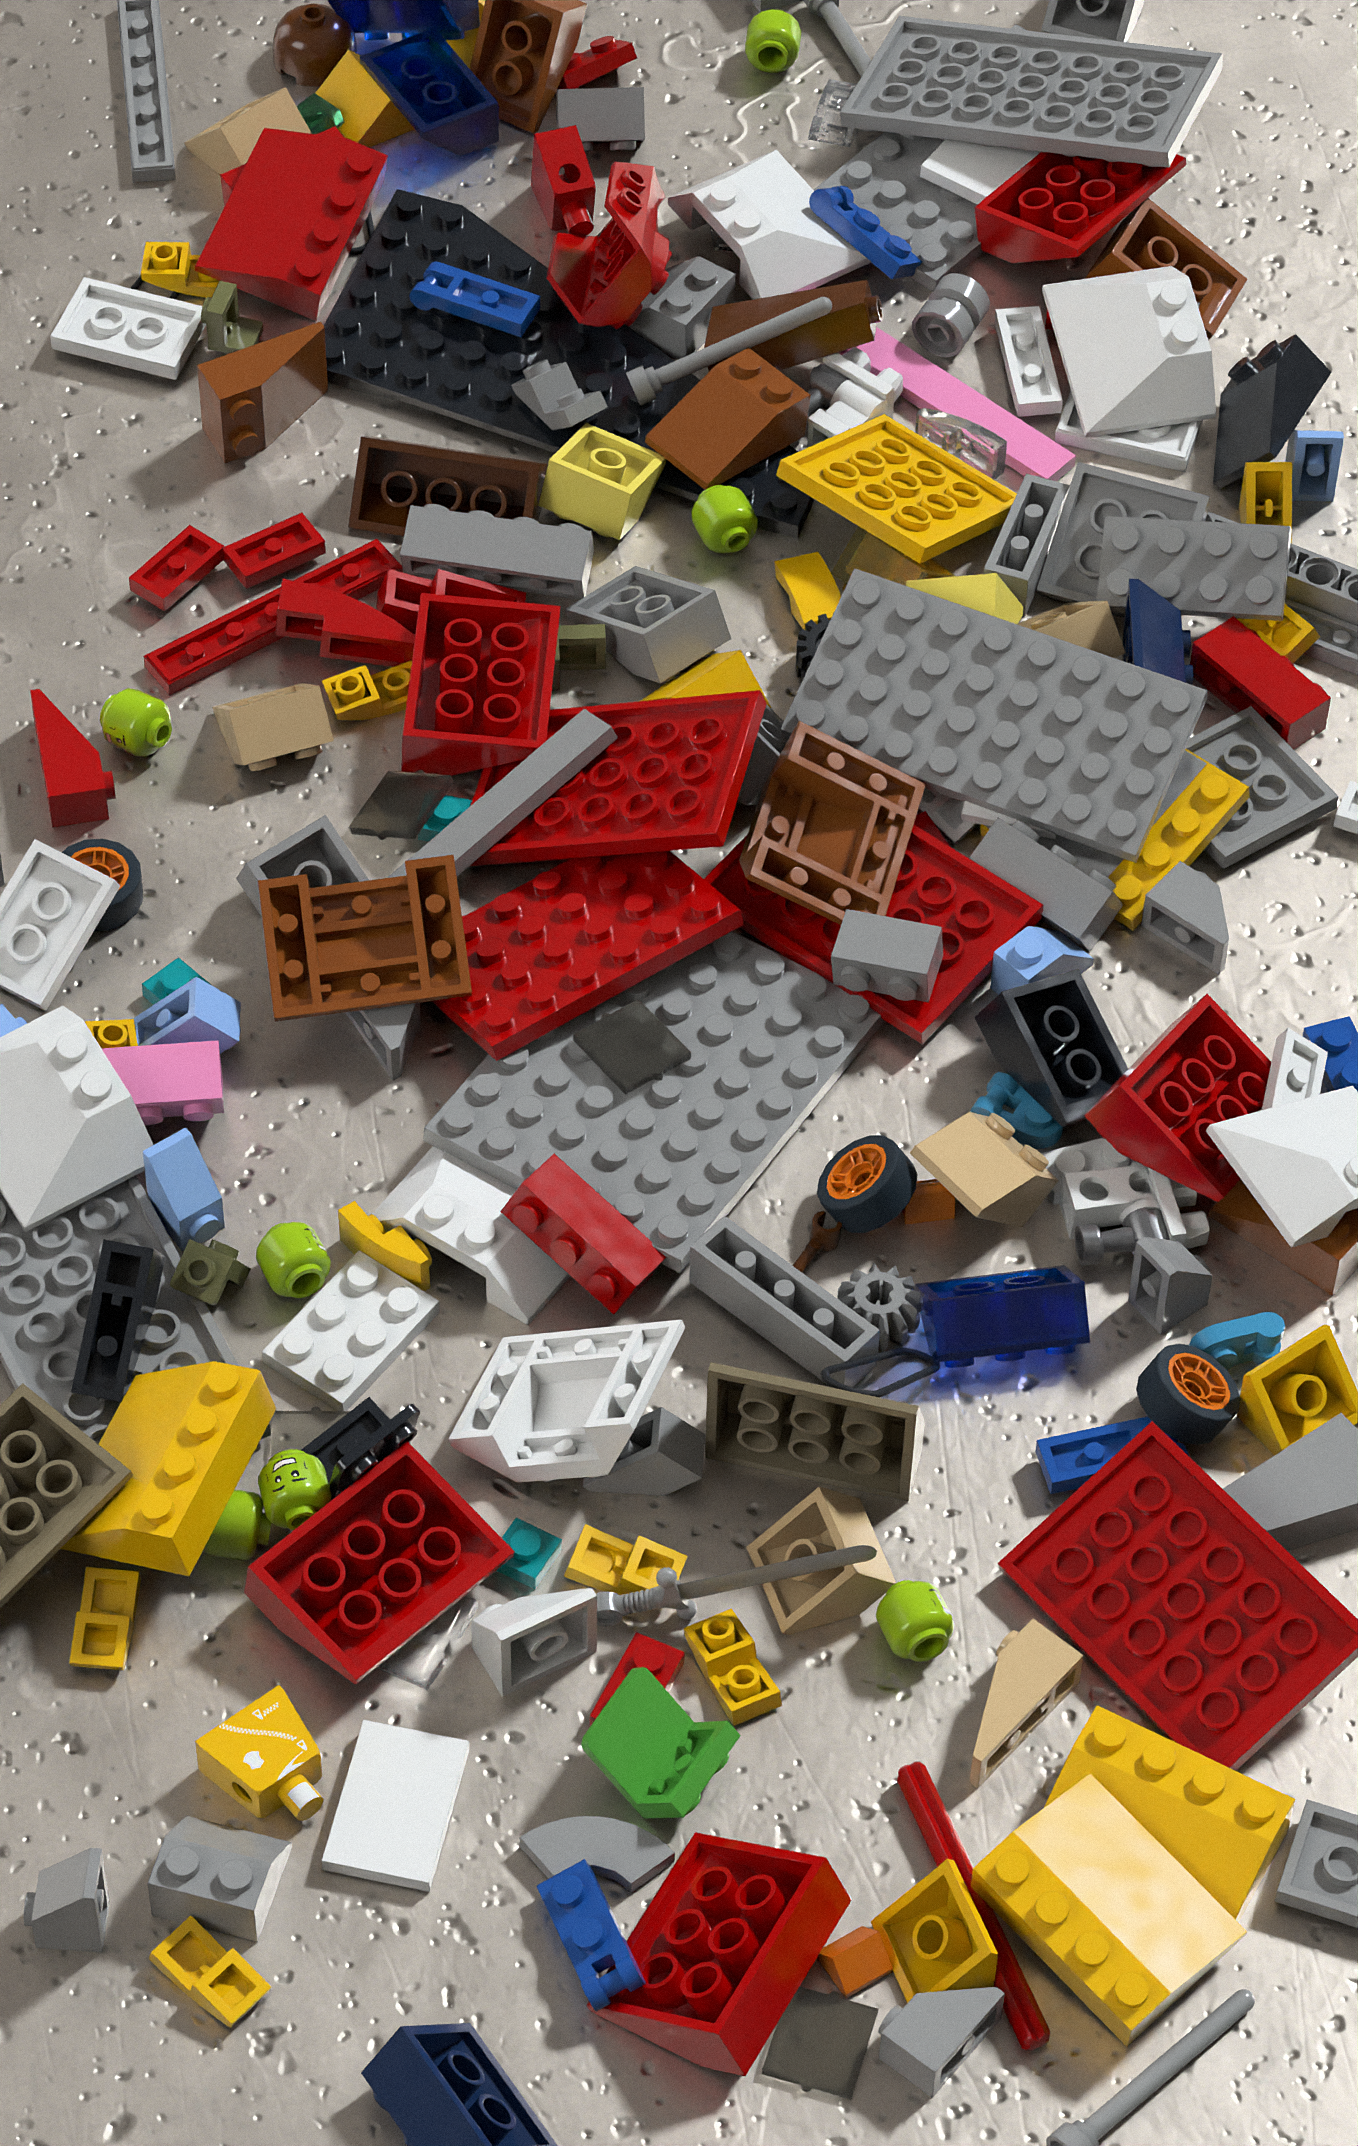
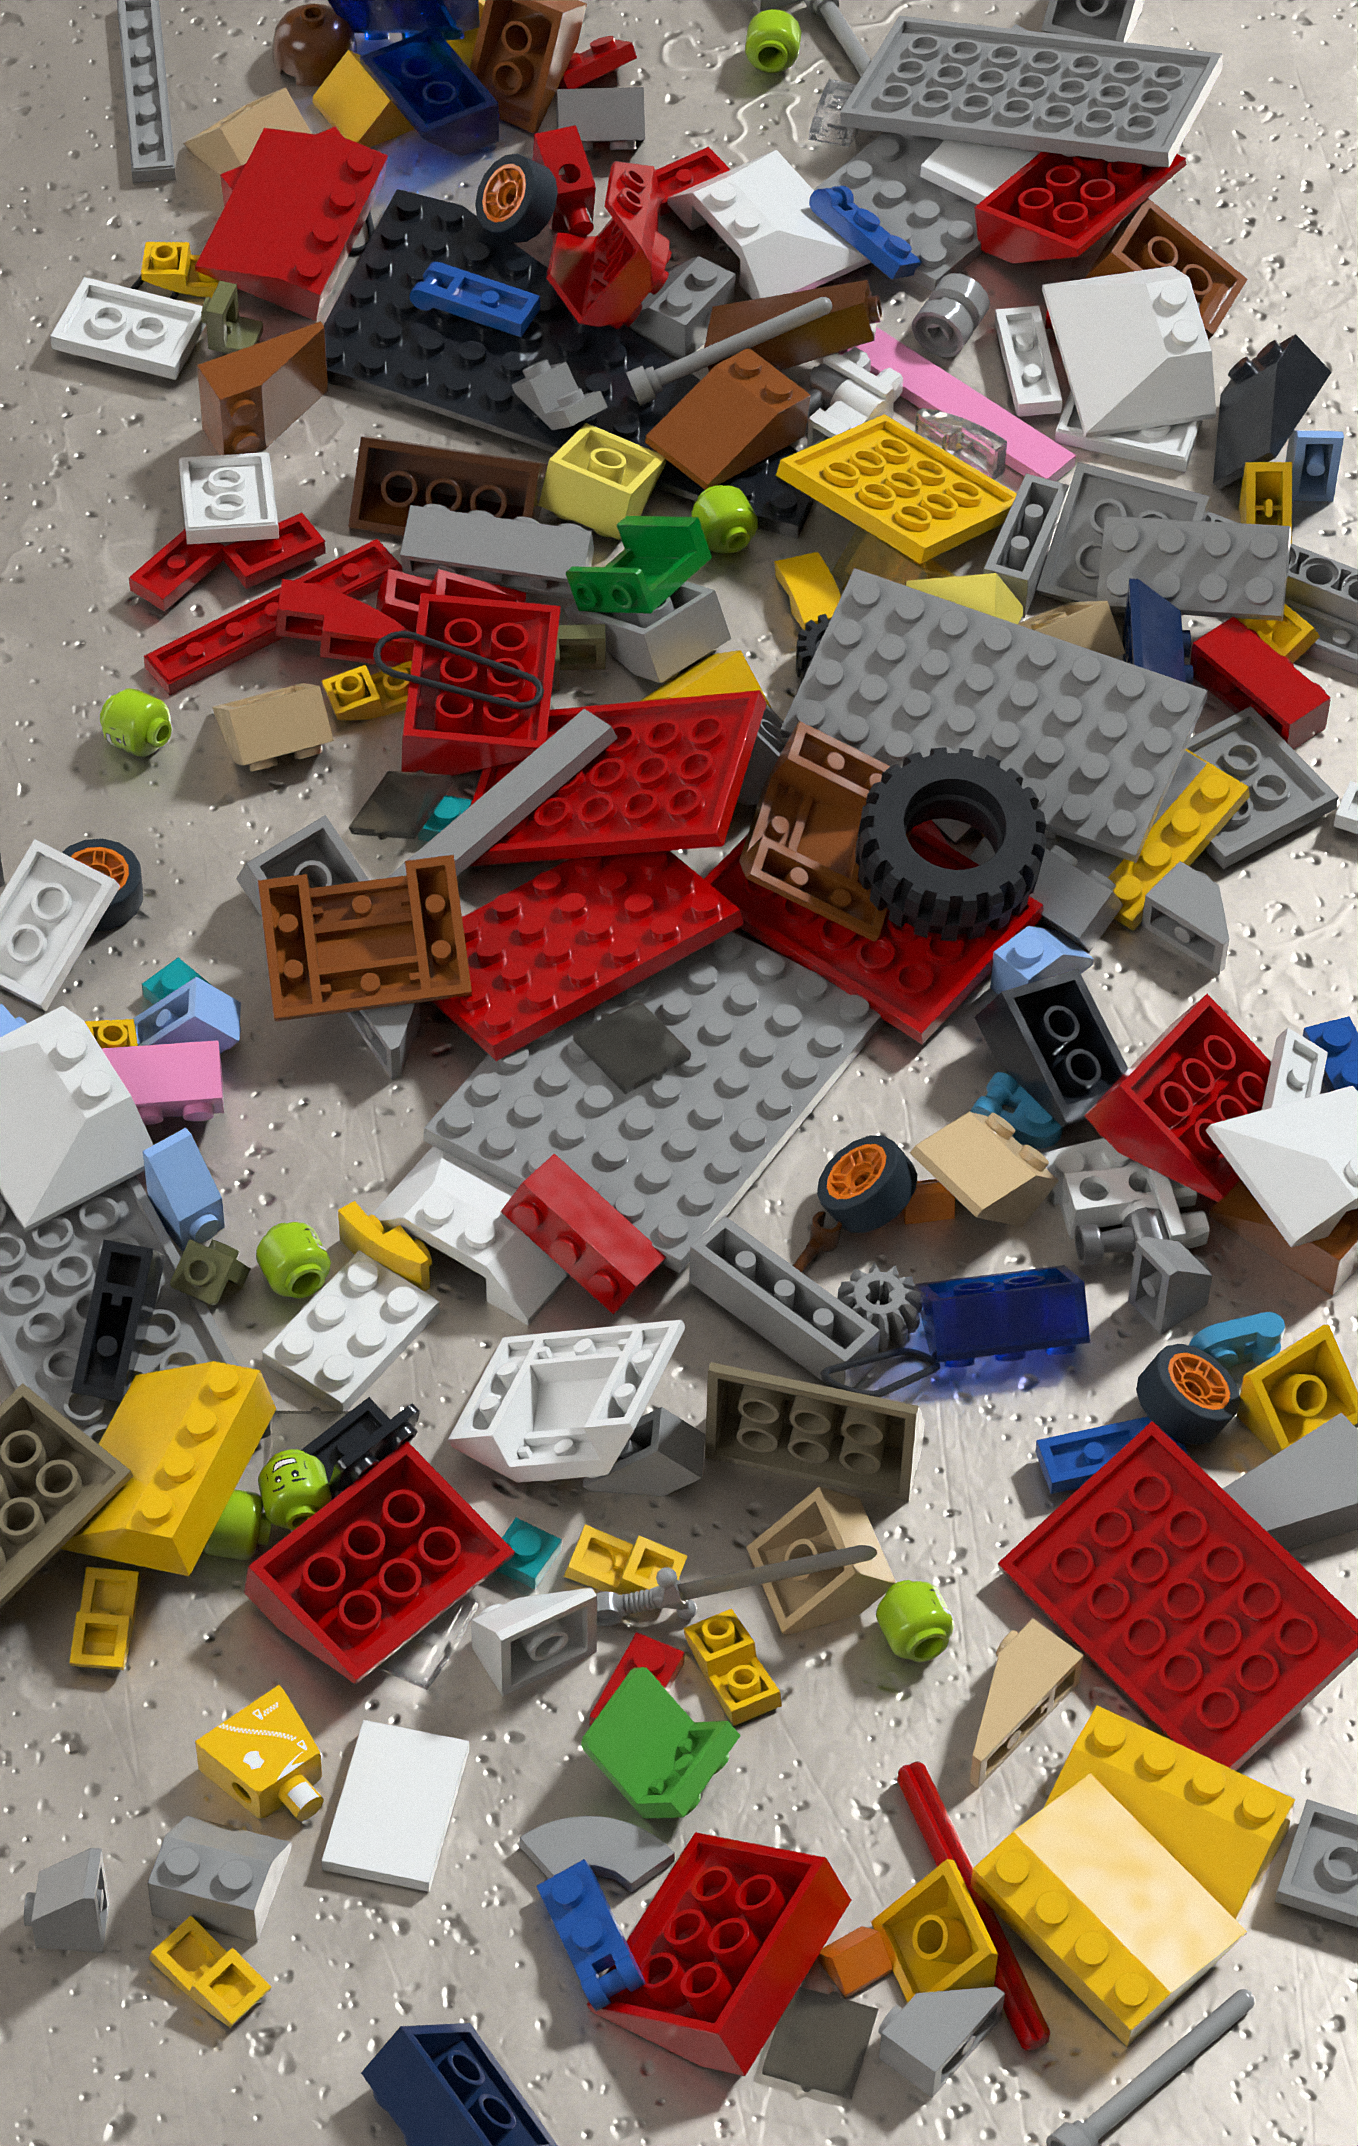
(70, 767): red slope -> none
(228, 498): none -> white tile
(319, 114): clear green plate -> none
(454, 689): none -> black piece
(516, 198): none -> black wheel
(654, 564): none -> green panel
(688, 173): none -> red plate
(887, 956): light grey brick -> none
(961, 790): none -> black tyre

